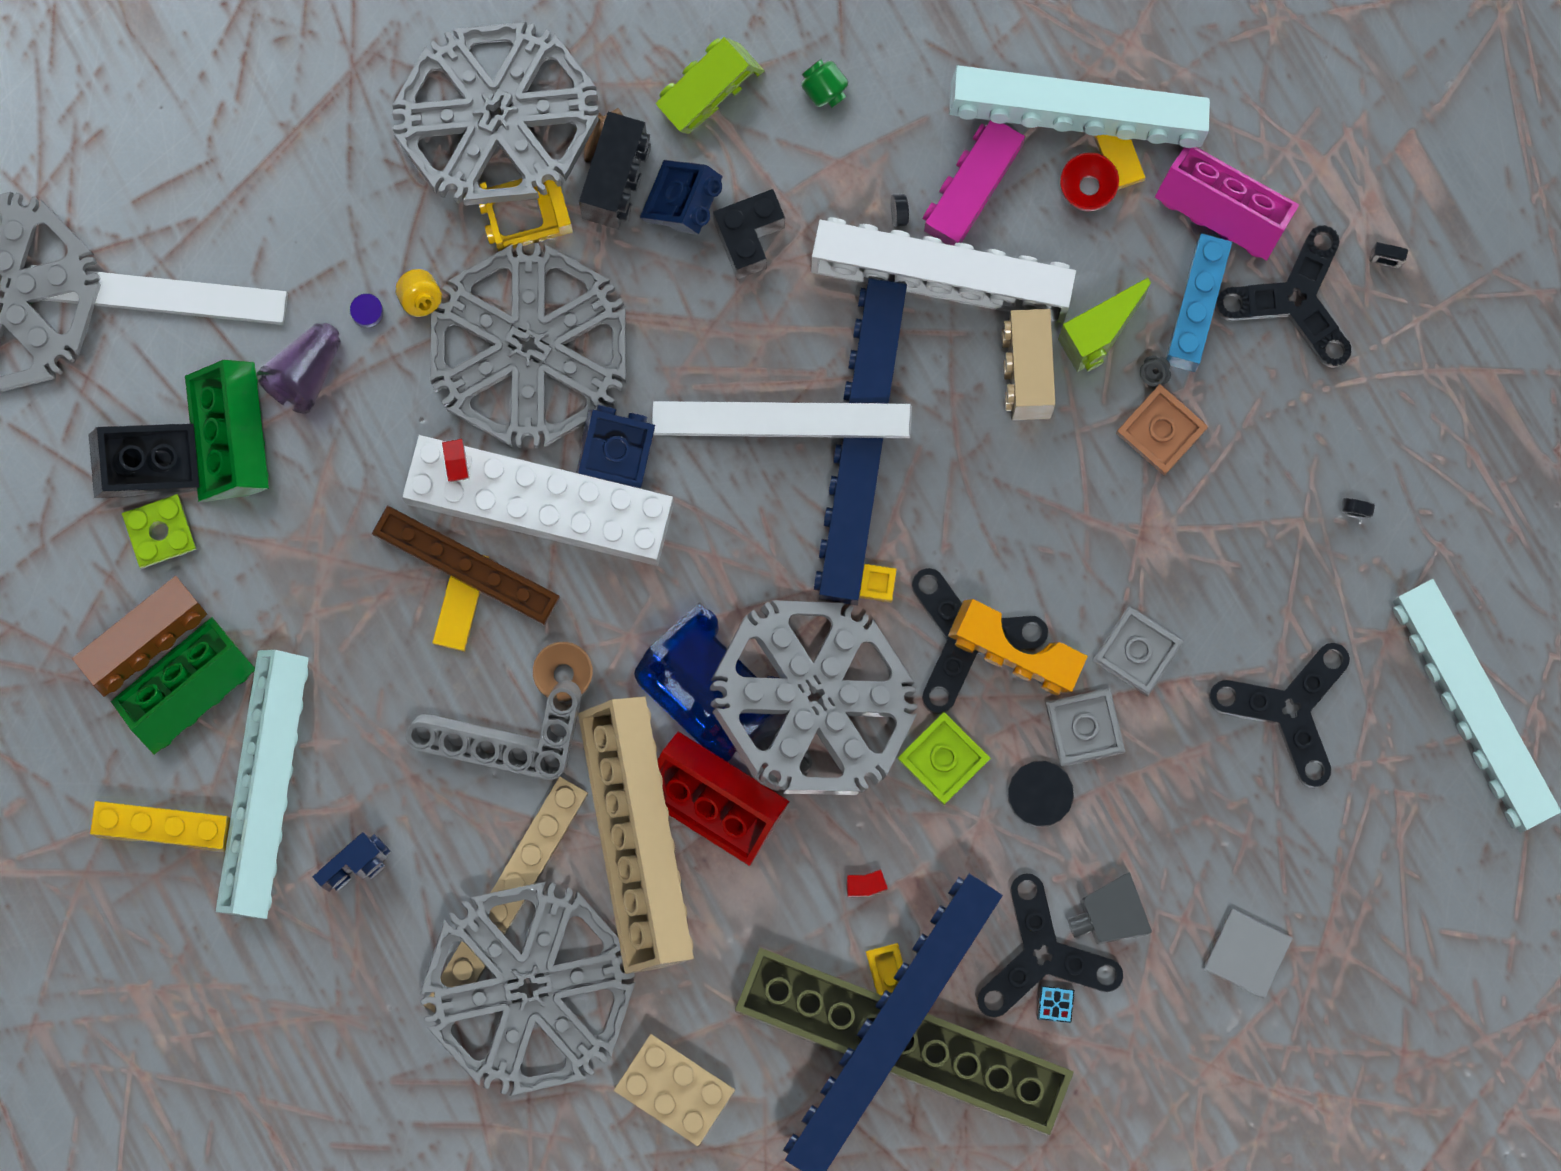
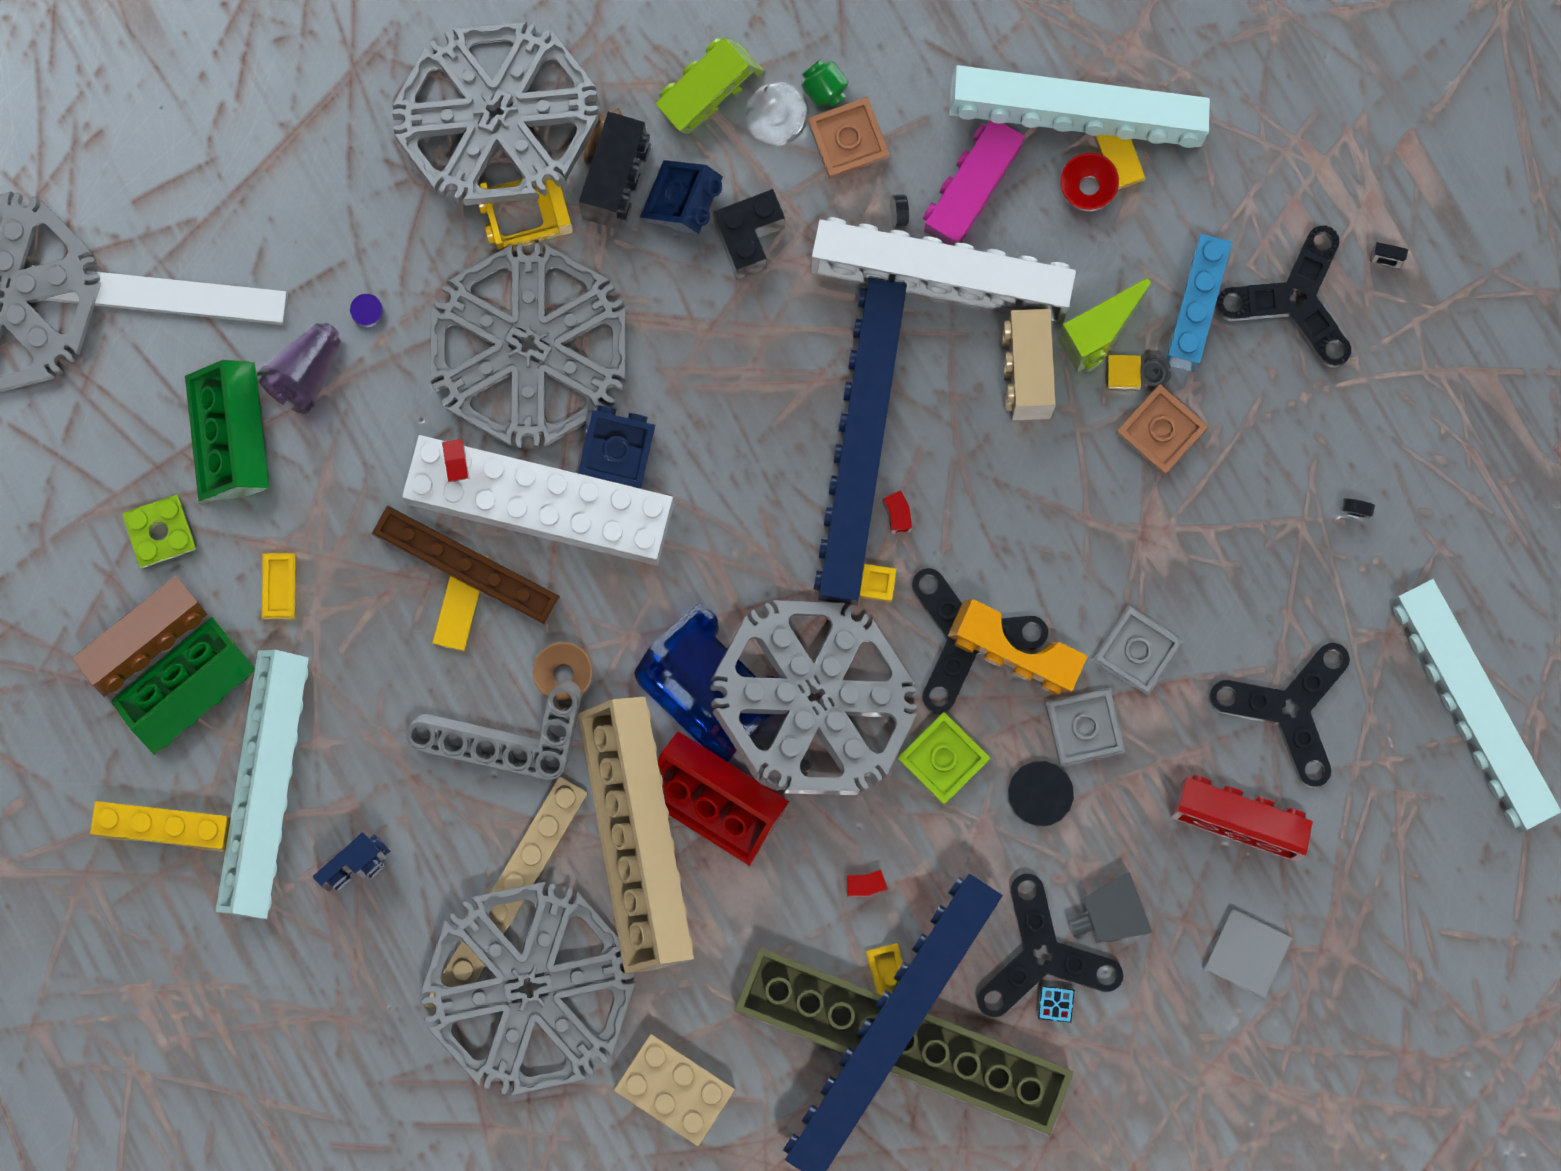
(143, 460): black slope -> none
(279, 586): none -> yellow tile
(418, 292): yellow head -> none
(777, 114): none -> clear tile
(782, 419): white tile -> none
(848, 138): none -> nougat plate
(898, 512): none -> red piece
(1124, 372): none -> yellow tile
(1226, 201): dark pink slope -> none
(1243, 819): none -> red slope

